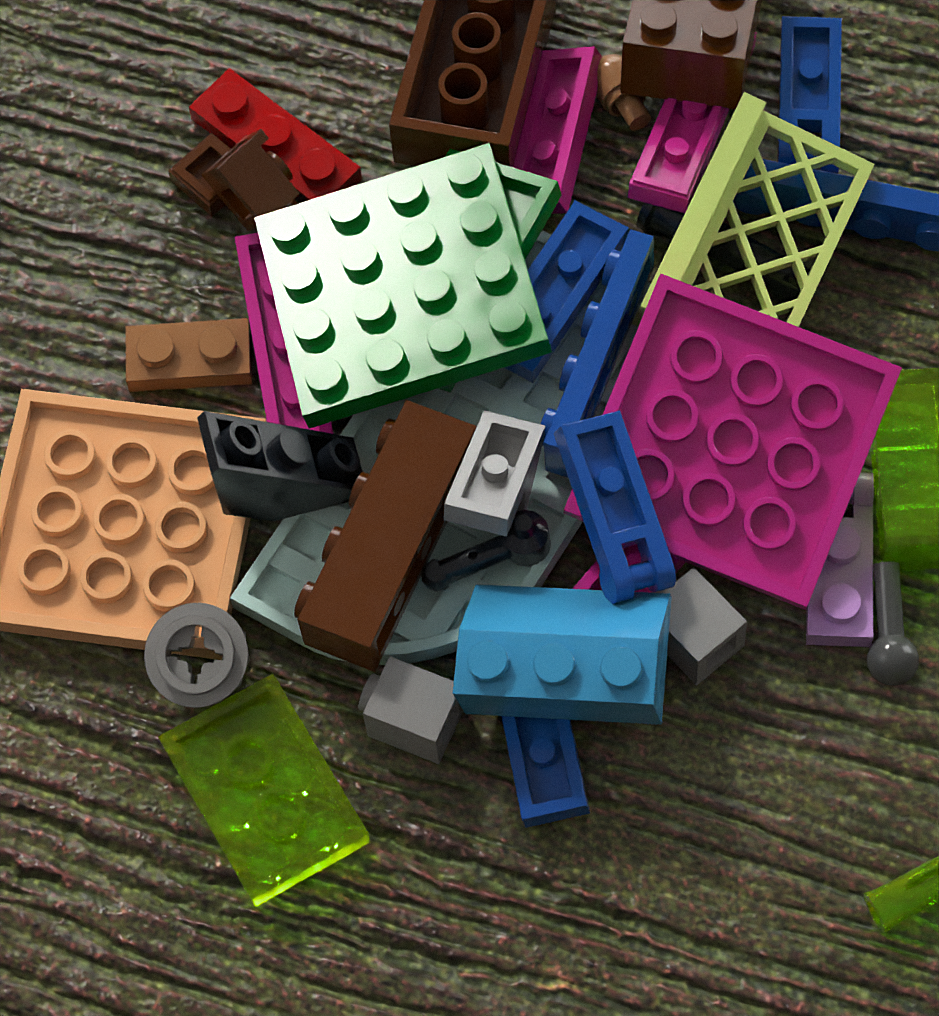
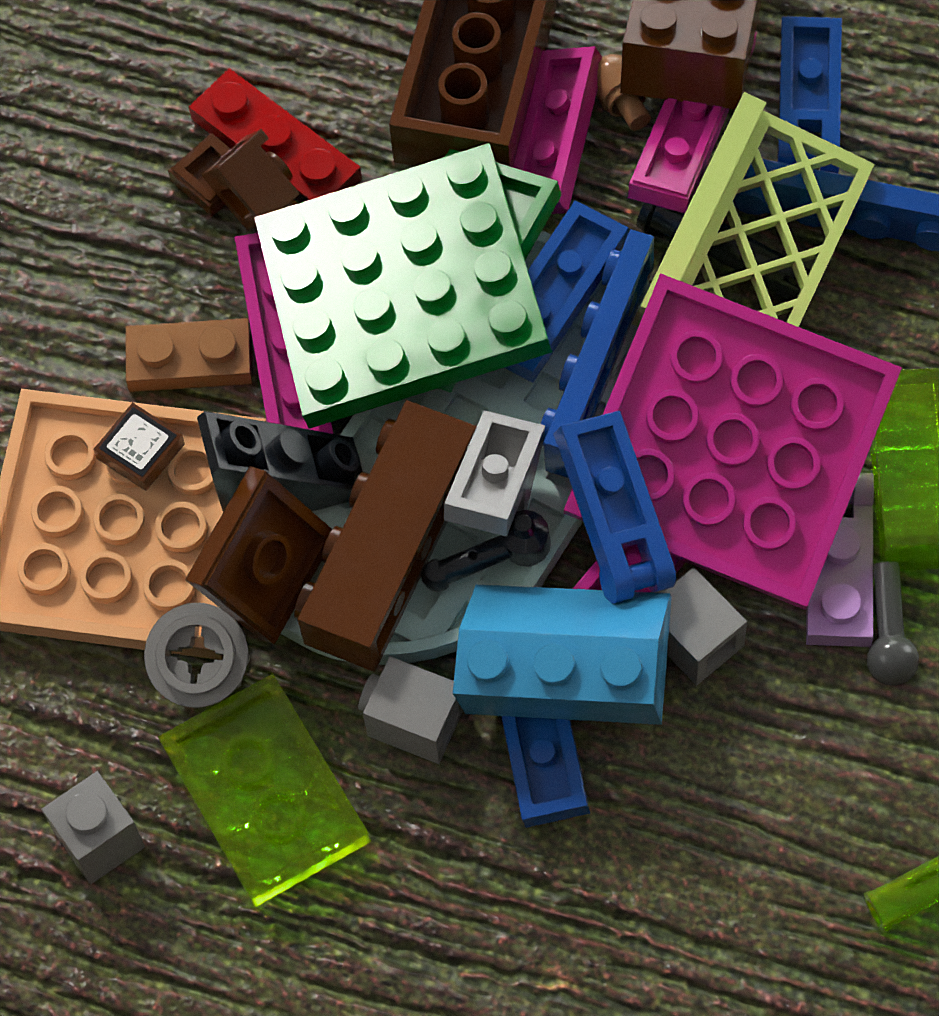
(93, 827): none -> light grey brick
(139, 446): none -> tile
(260, 555): none -> reddish brown plate

